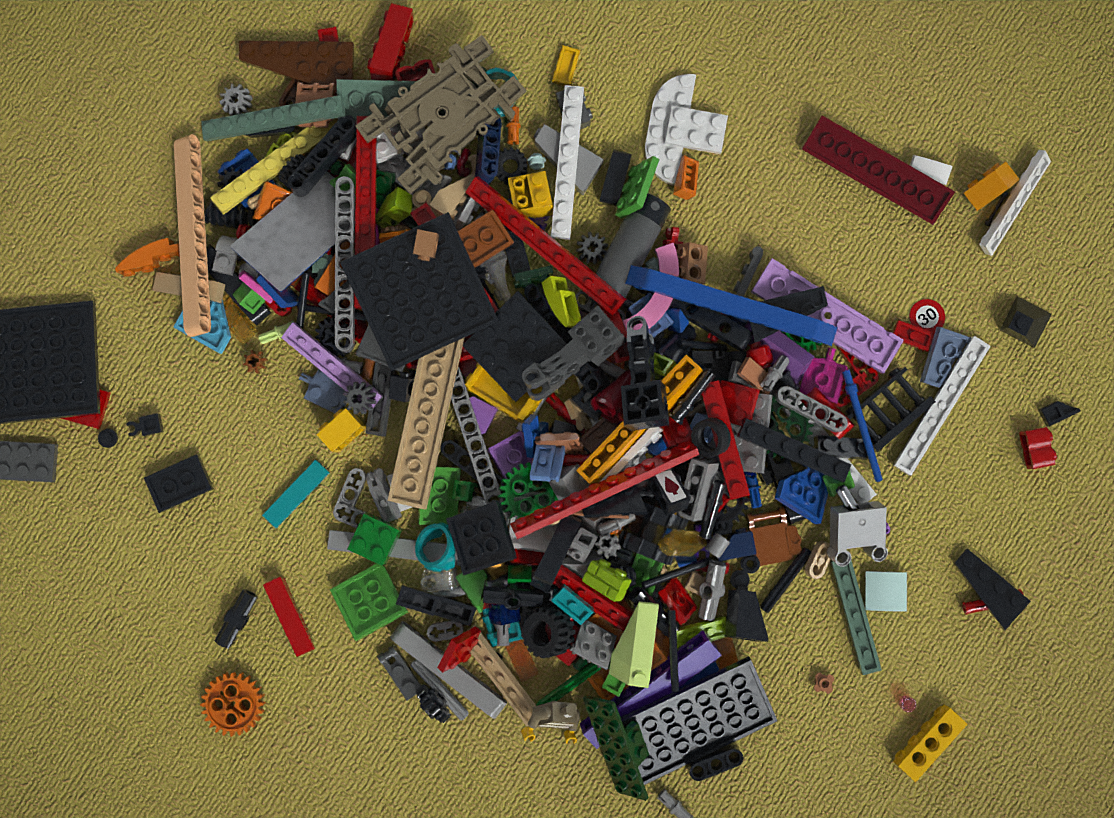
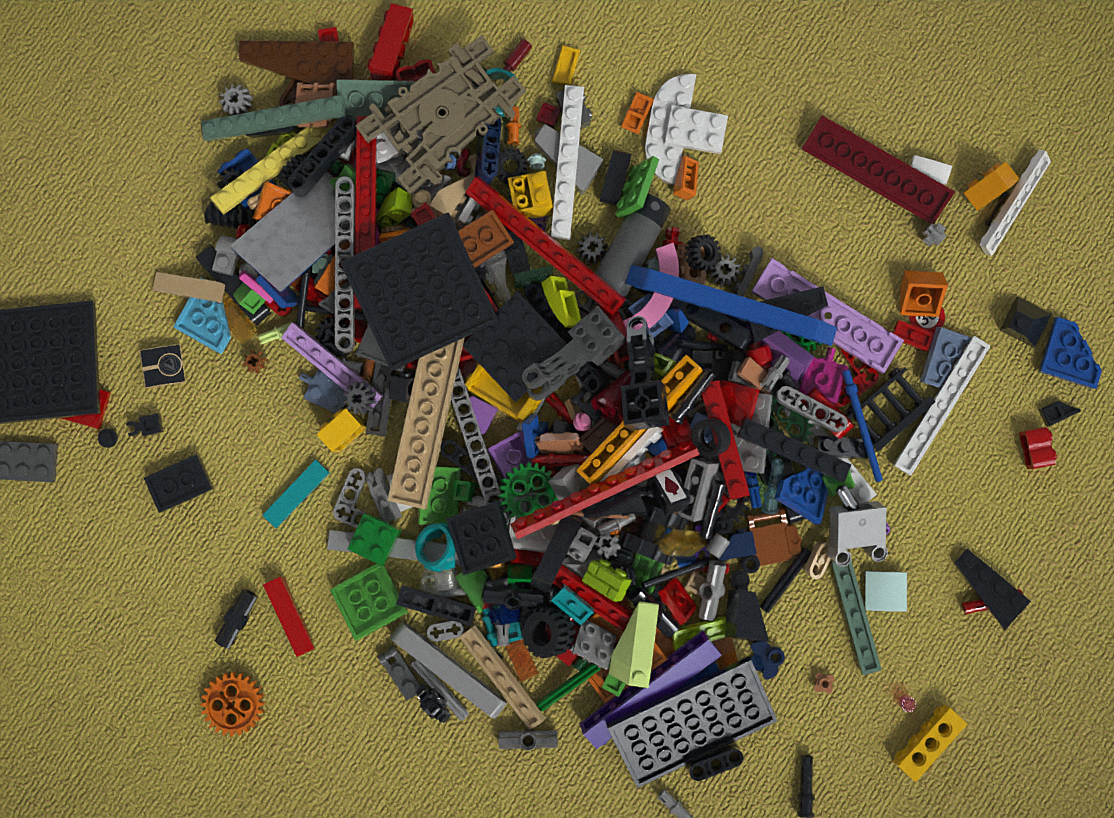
(148, 257): orange slope -> none
(162, 366): none -> black slope
(192, 236): light nougat beam -> none
(426, 244): medium nougat brick -> none
(459, 649): red plate -> none
(515, 740): none -> flat silver piece
(517, 55): none -> dark red cylinder
(547, 463): medium blue plate -> none
(548, 115): none -> dark red plate
(554, 715): dark tan torso -> none
(582, 421): none -> bright pink plate
(620, 747): dark green bracket -> none
(637, 113): none -> orange slope
(673, 650): black bar -> none
(711, 250): none -> black tyre
(730, 276): none -> light grey gear
(762, 659): none -> dark blue plate
(770, 504): none -> clear light blue pin
(805, 795): none -> black pin
(922, 293): none -> orange slope
(934, 234): none -> light grey gear
(1069, 355): none -> blue plate

